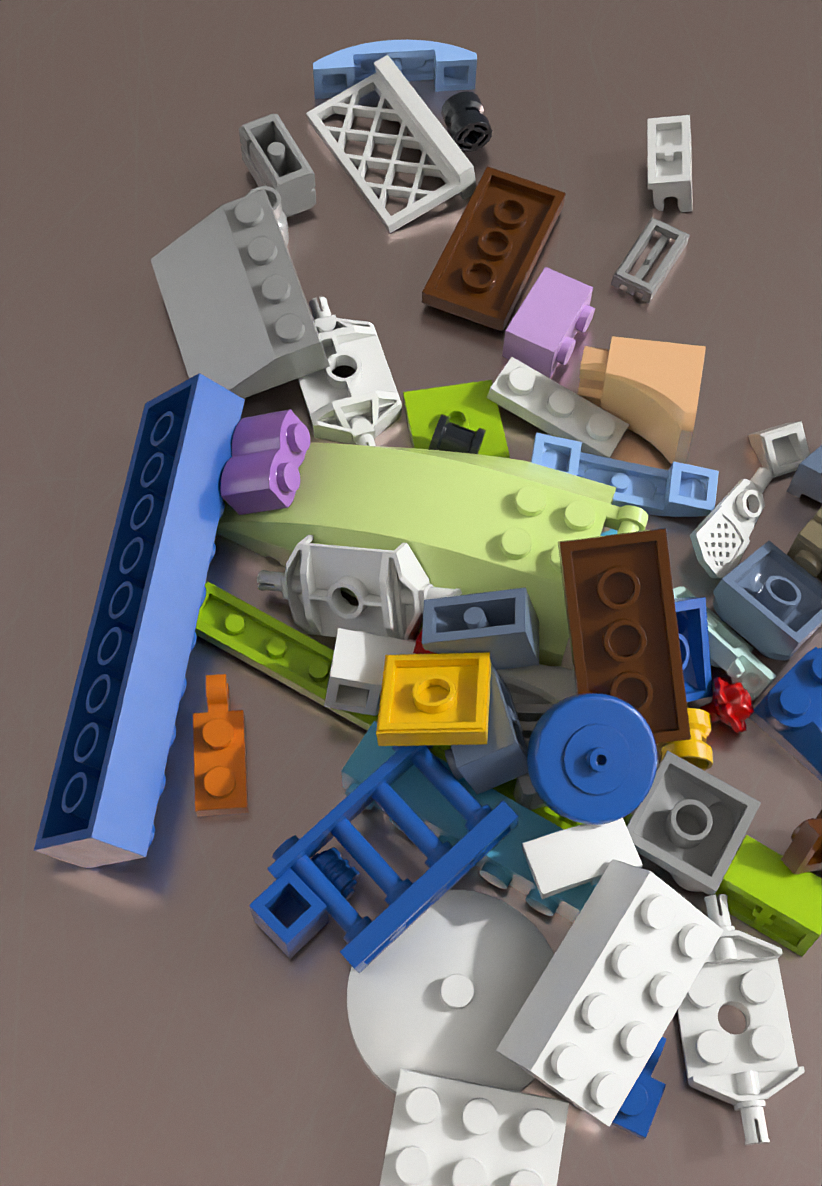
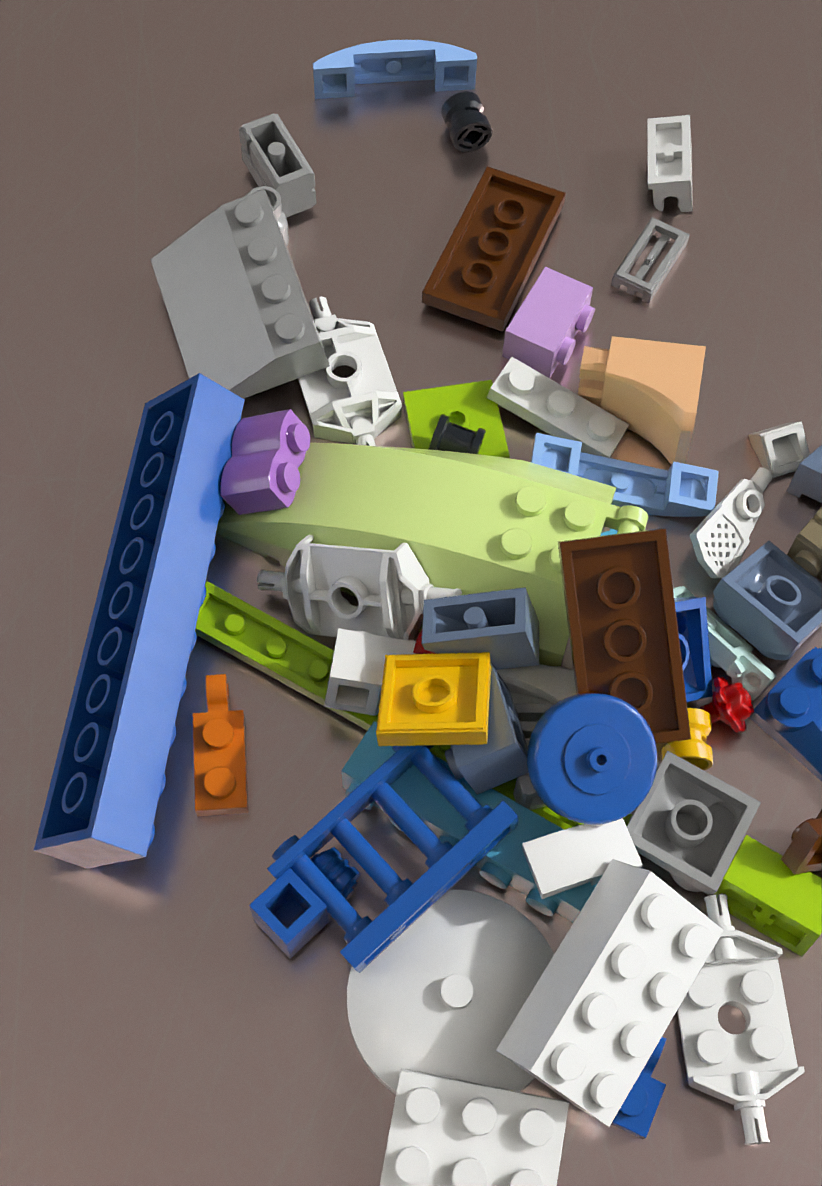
(424, 132): white fence -> none

